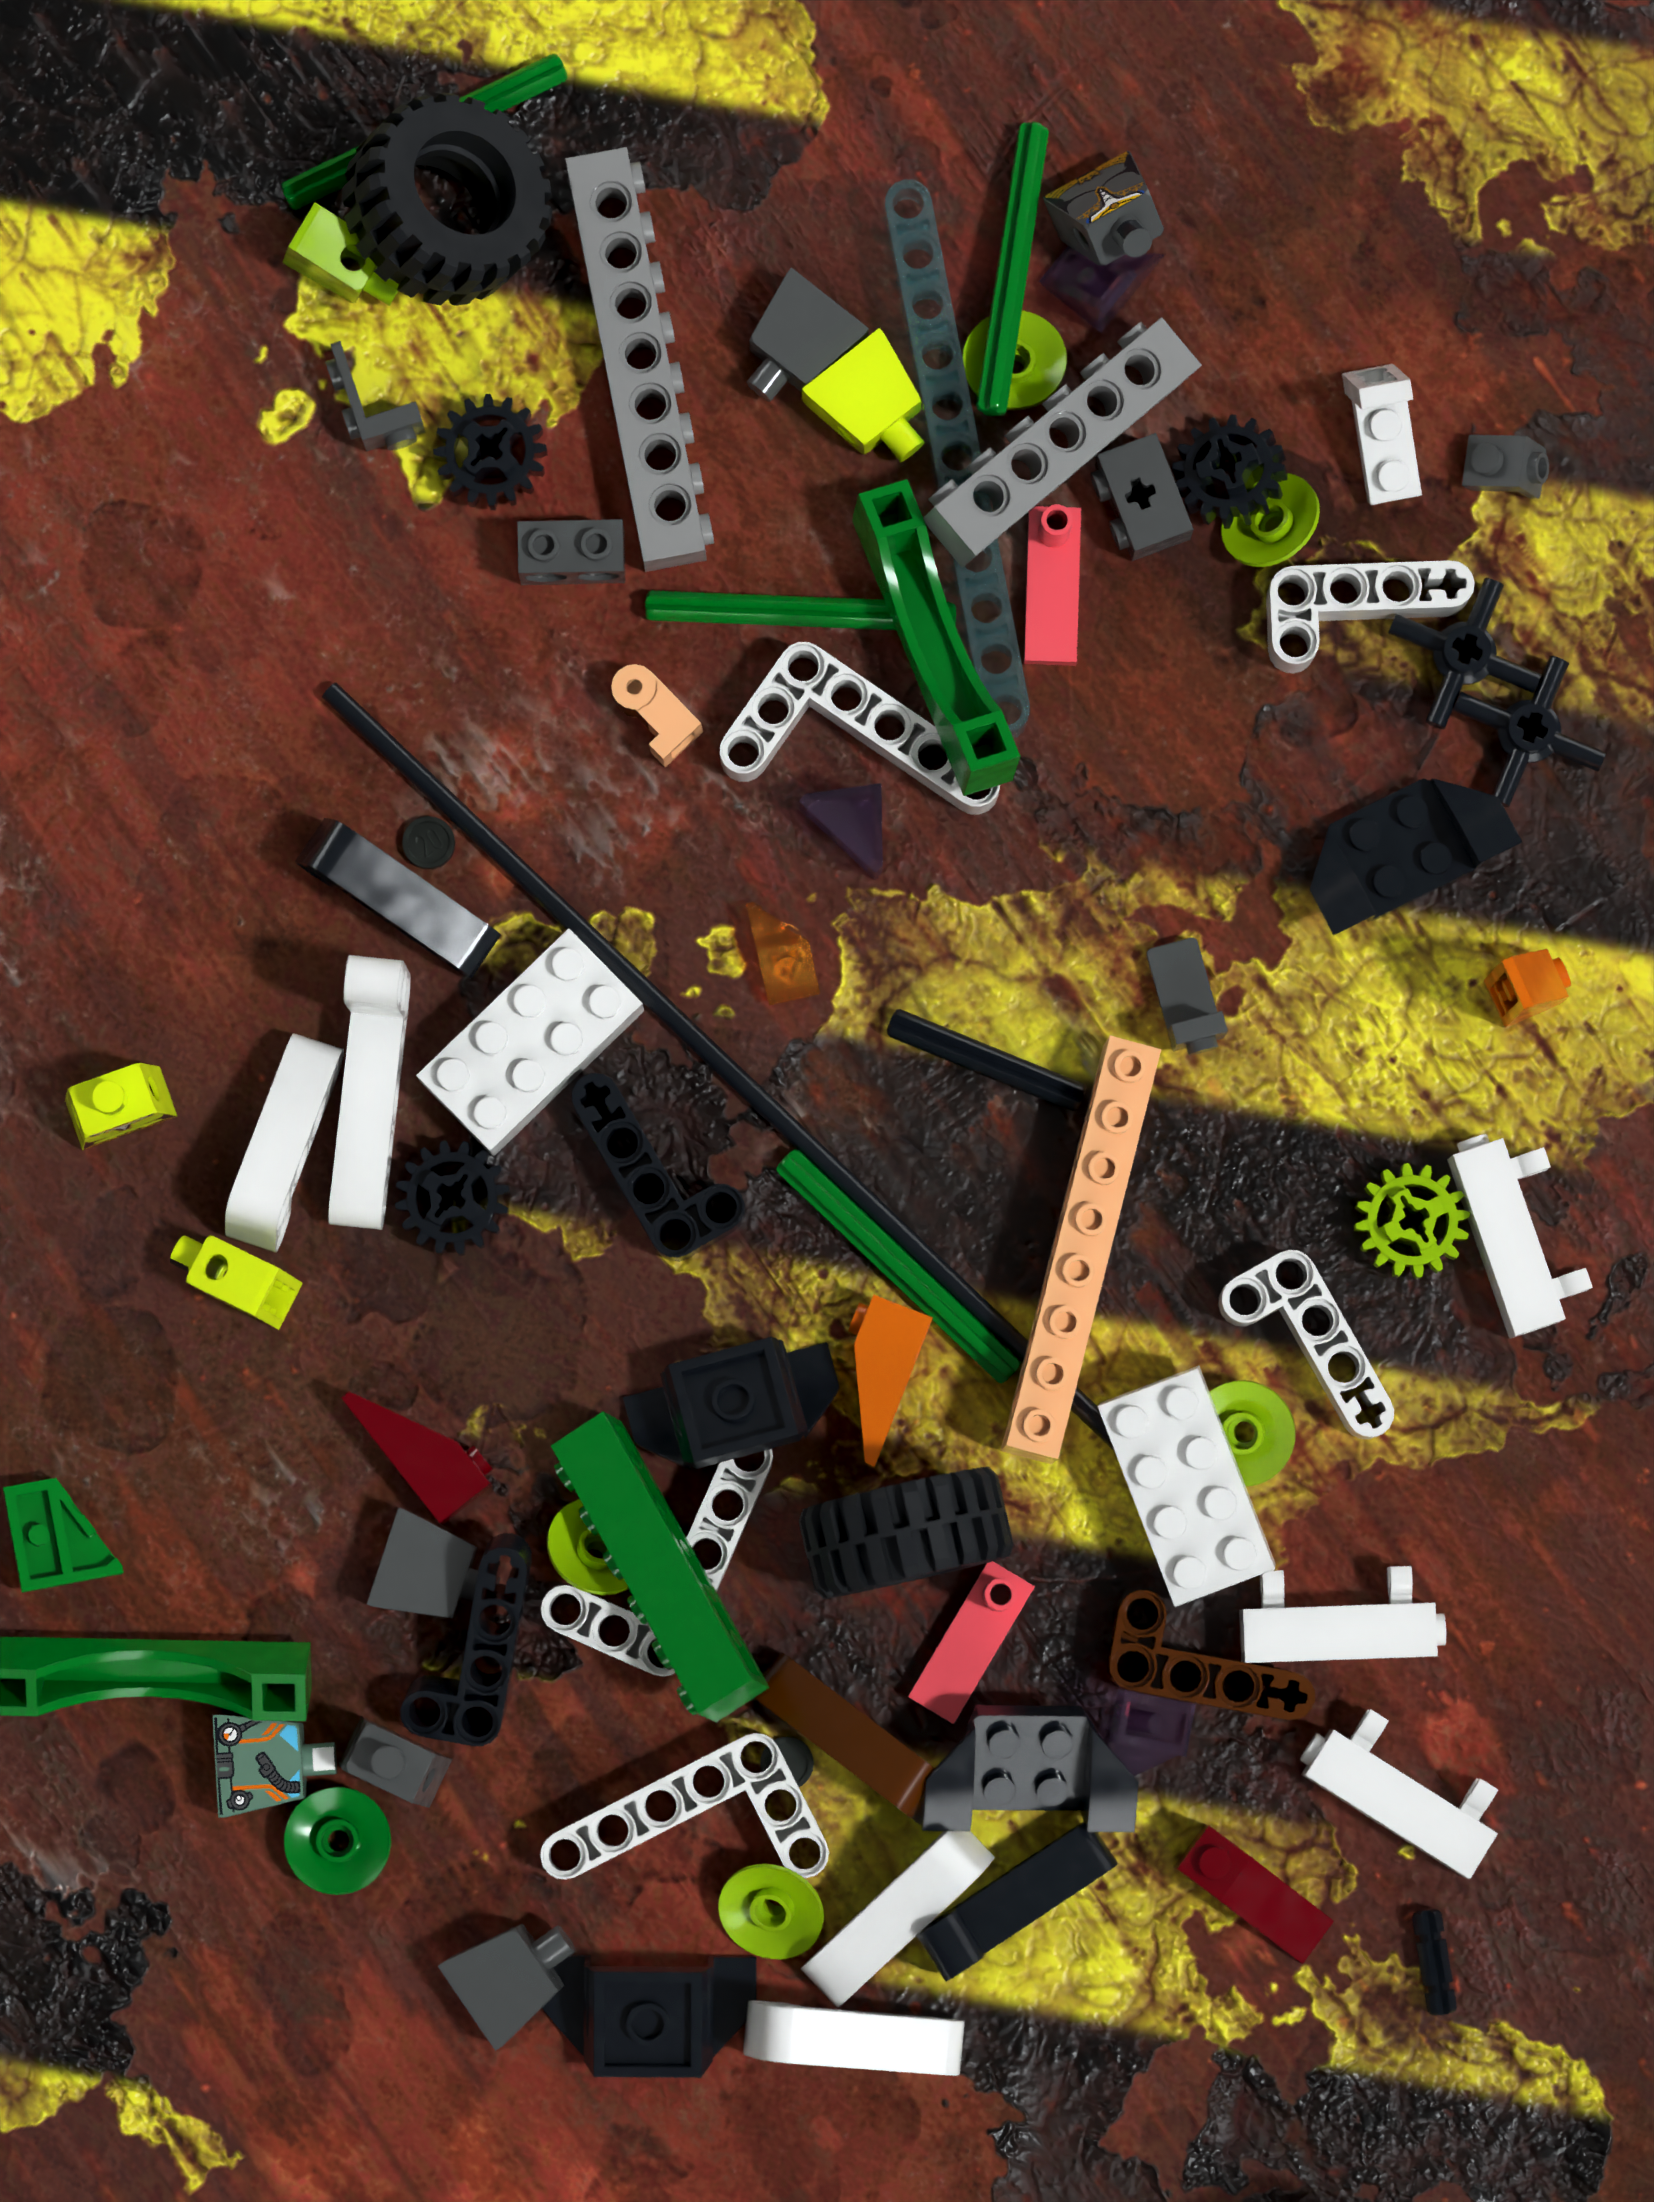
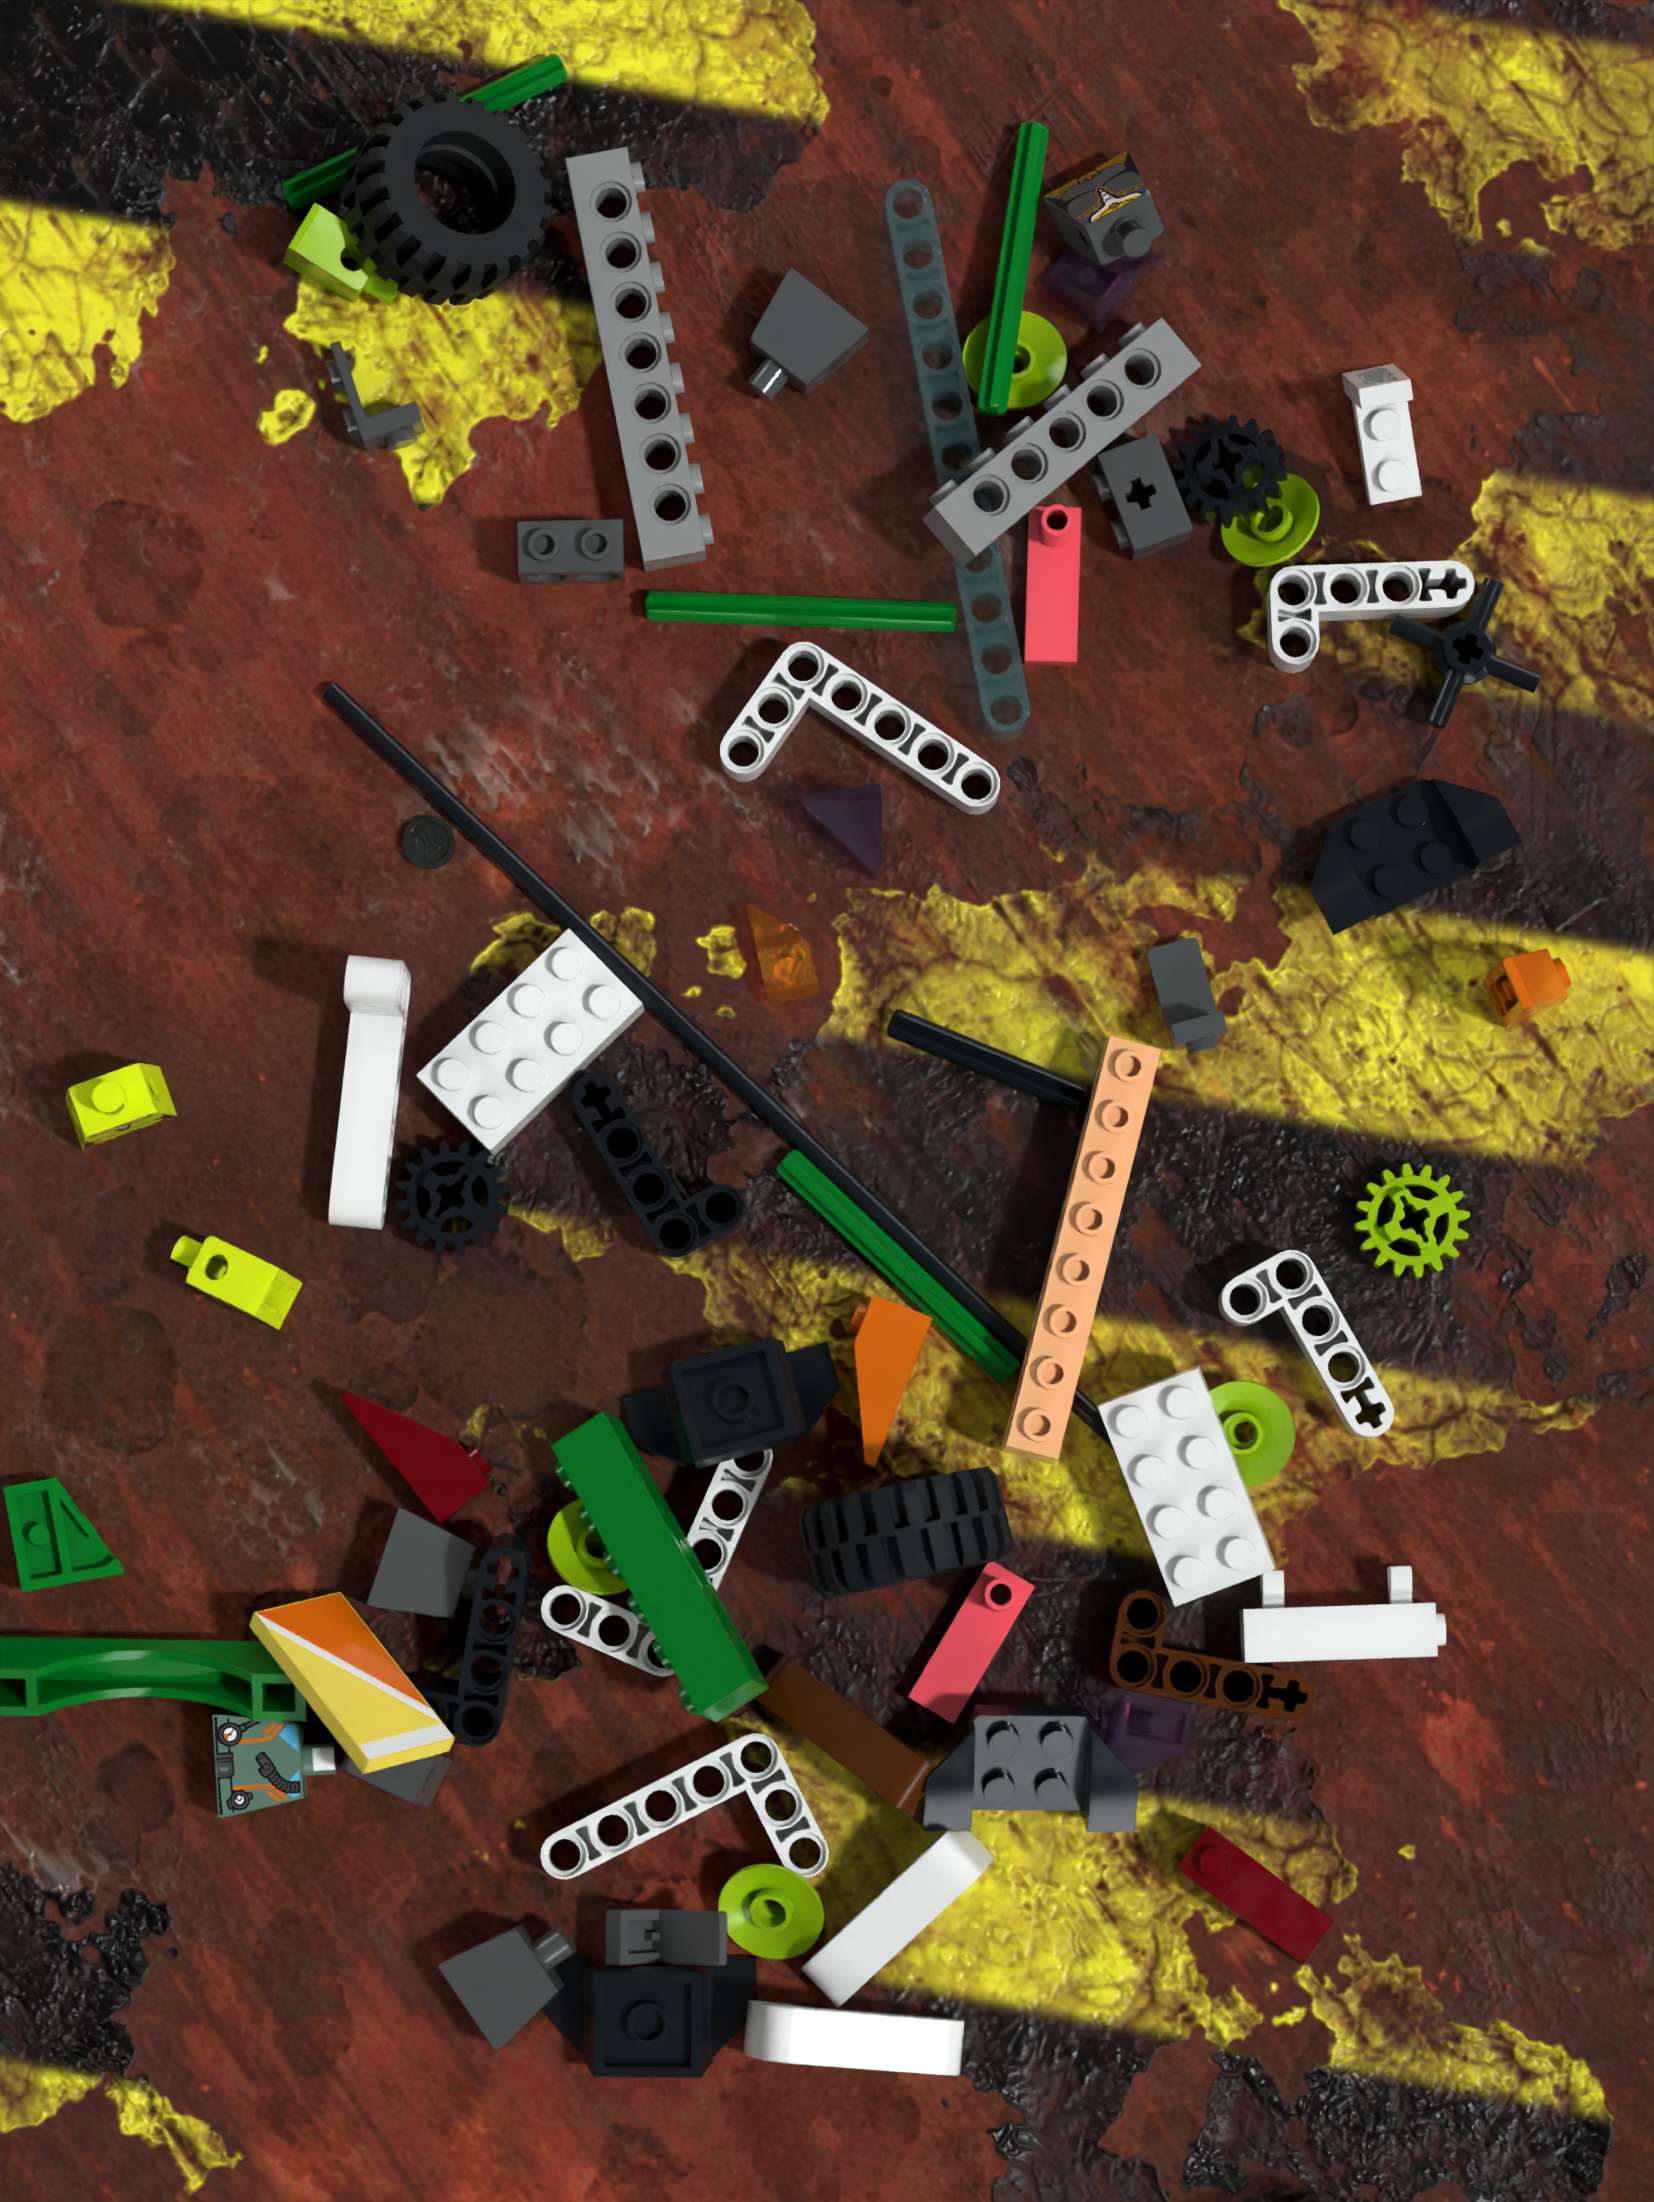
(281, 1142): white beam -> none
(309, 1846): green dish -> none
(351, 1682): none -> tile
(397, 896): beam -> none
(474, 437): black gear -> none
(645, 697): light nougat leg -> none
(666, 1937): none -> dark grey bracket
(796, 1756): pearl dark grey piece -> none
(868, 398): neon yellow torso -> none
(958, 702): green arch -> none
(1015, 1900): black beam -> none
(1399, 1802): white brick -> none
(1434, 1962): black axle -> none
(1505, 464): dark grey bracket -> none
(1507, 1236): white brick -> none
(1547, 726): black bar -> none

